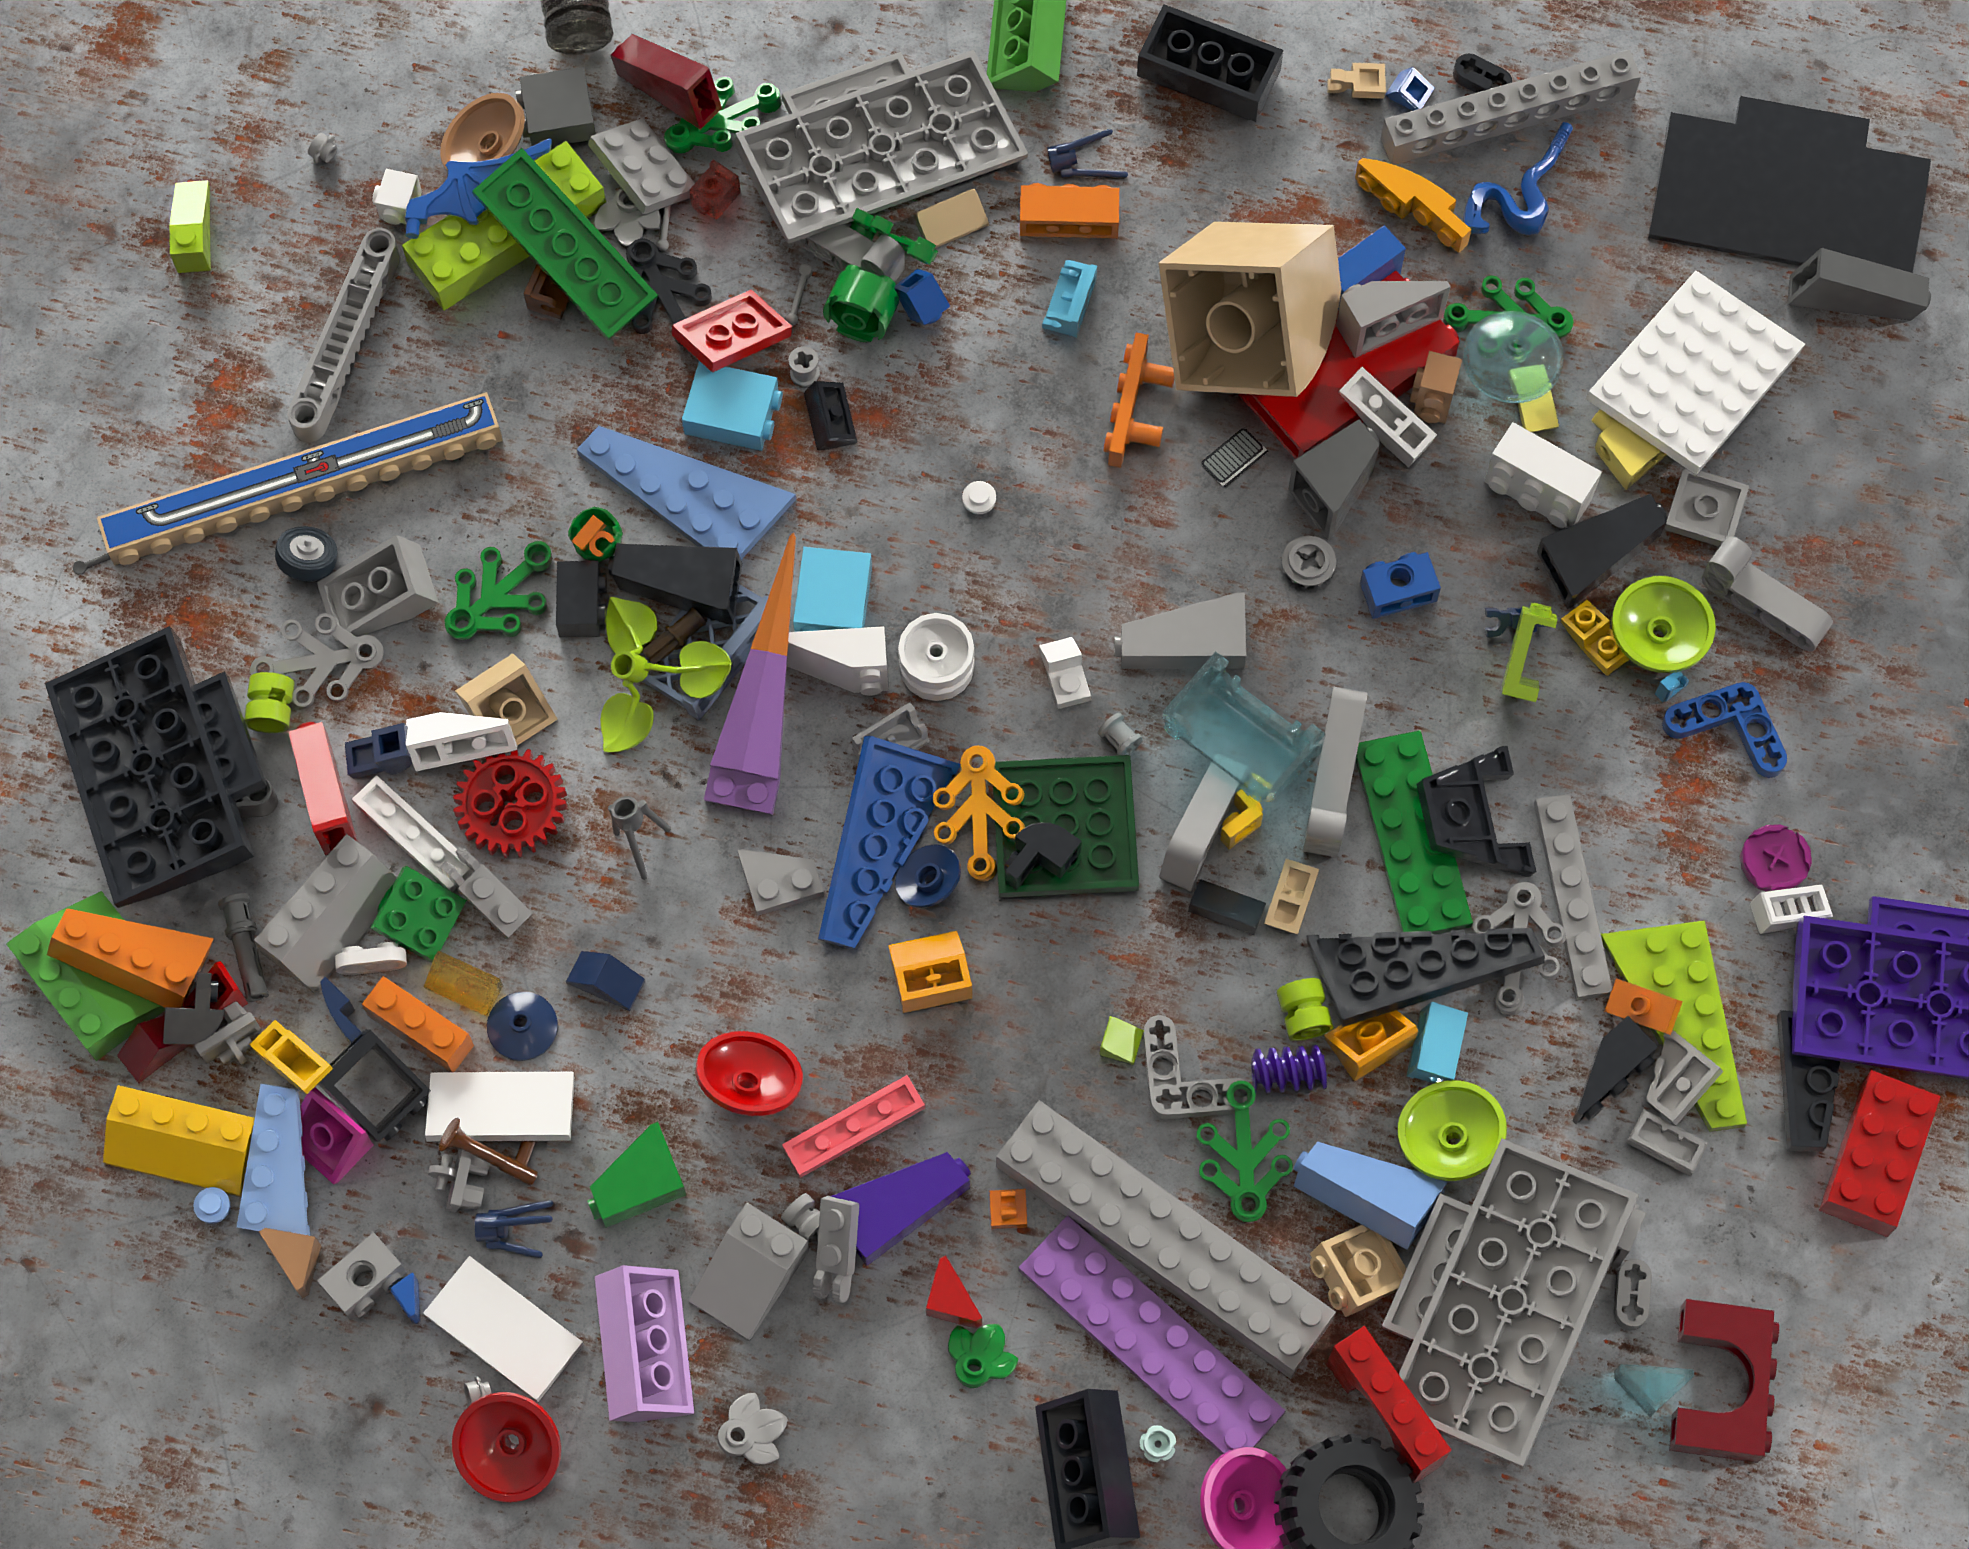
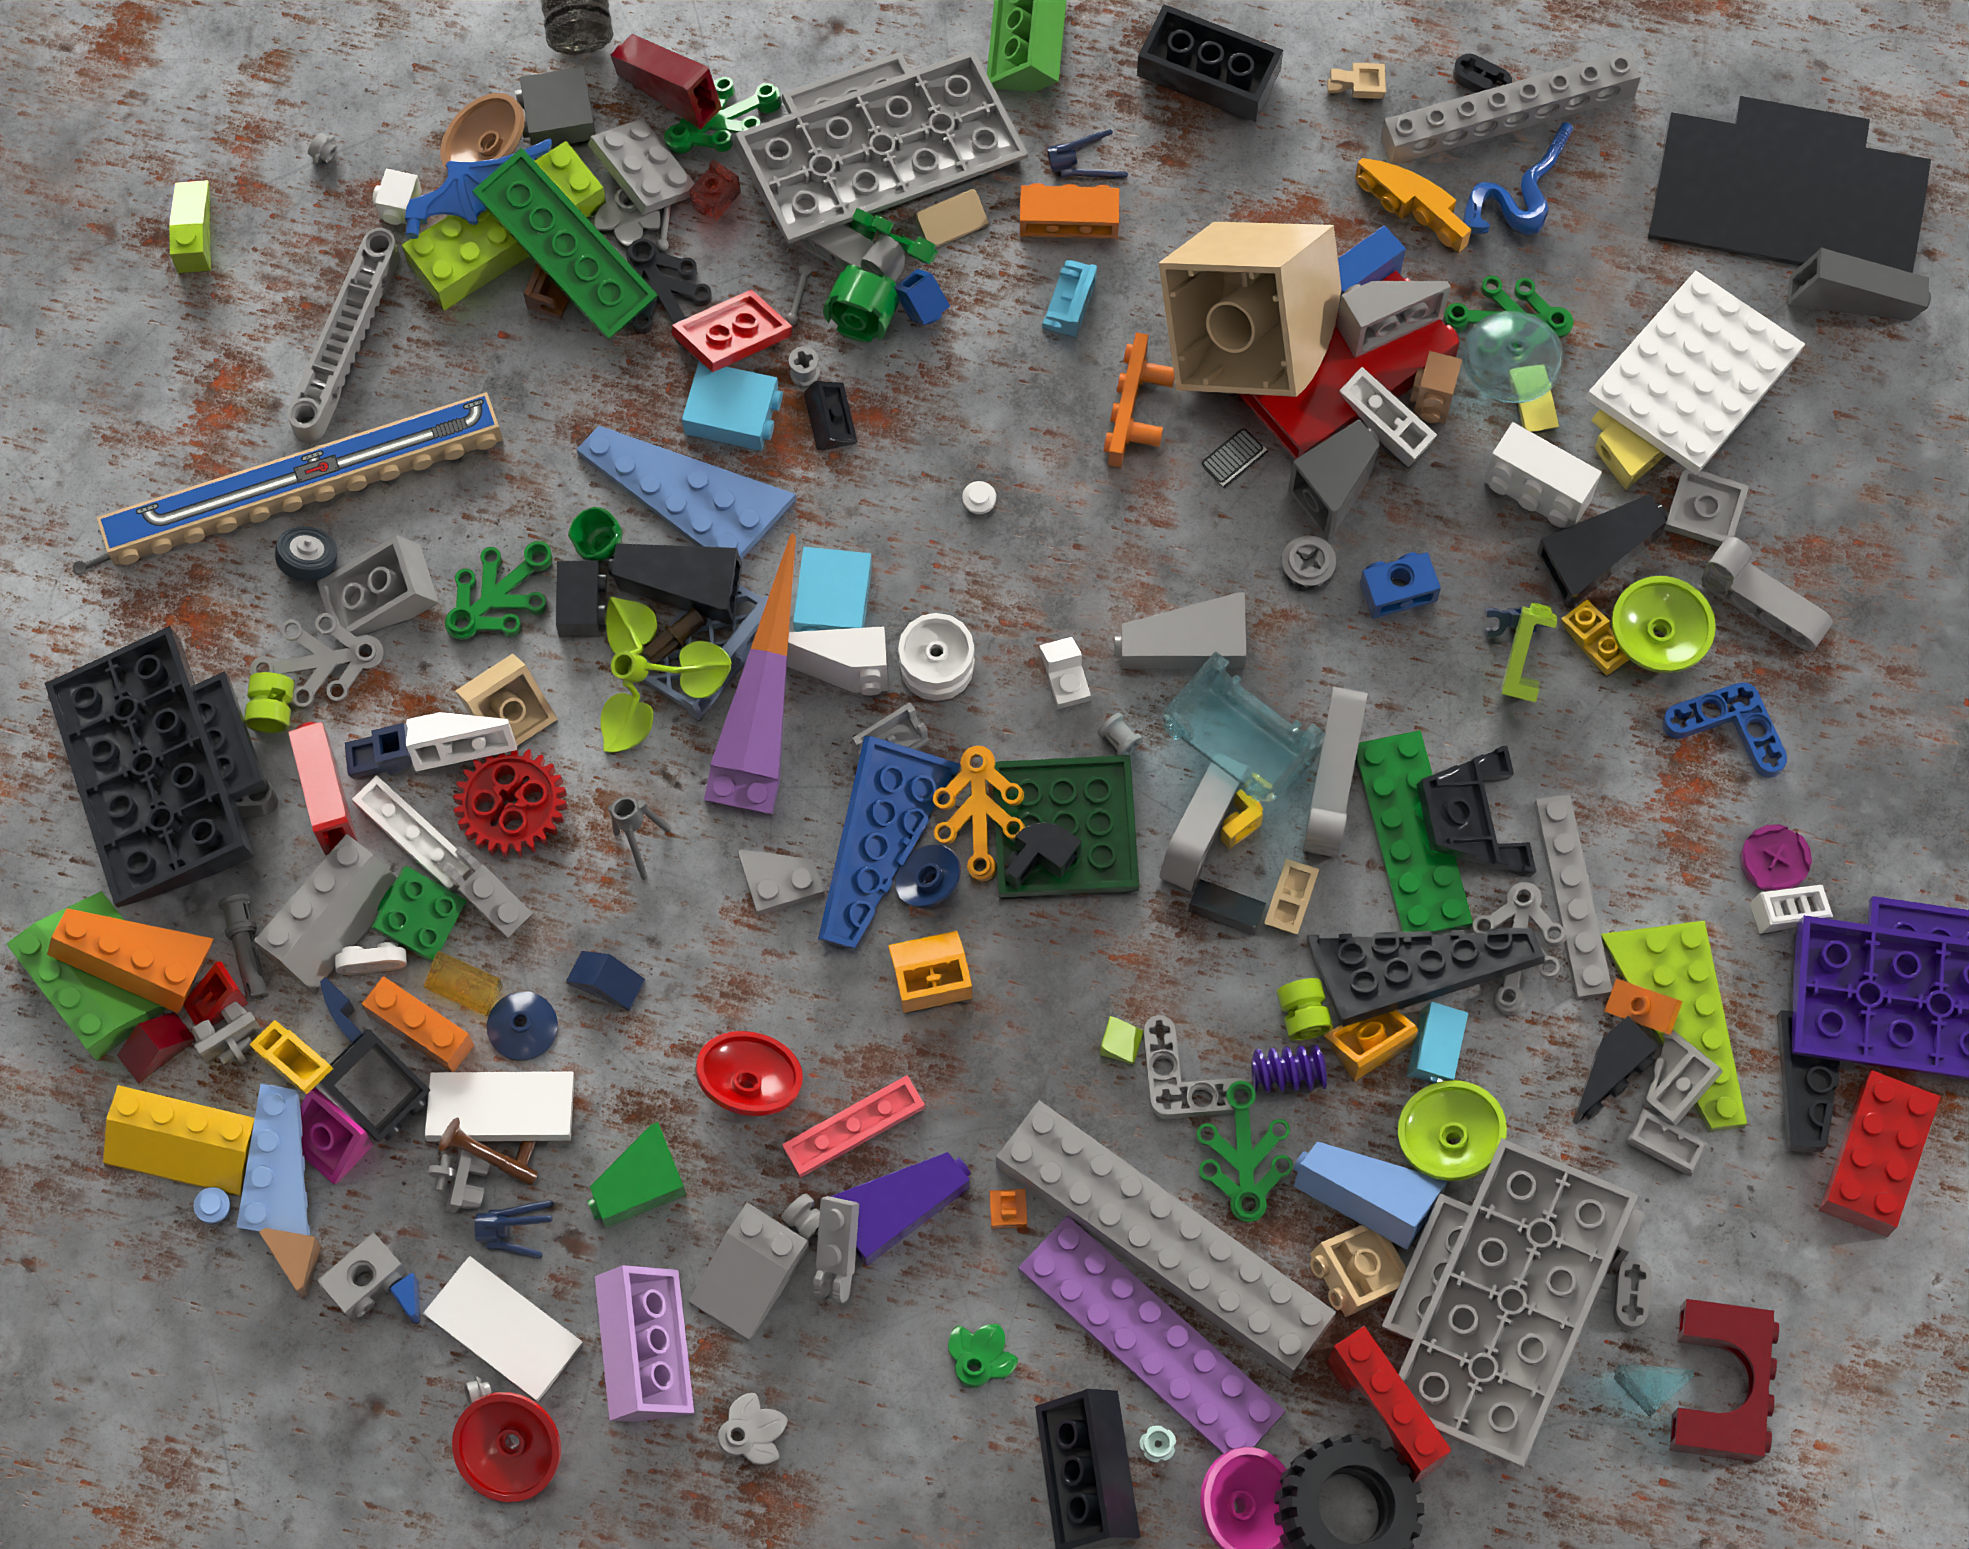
(196, 1024): black brick -> none
(590, 534): orange tile -> none
(950, 1299): red slope -> none
(1410, 89): slope -> none
(1671, 686): dark azure tile -> none

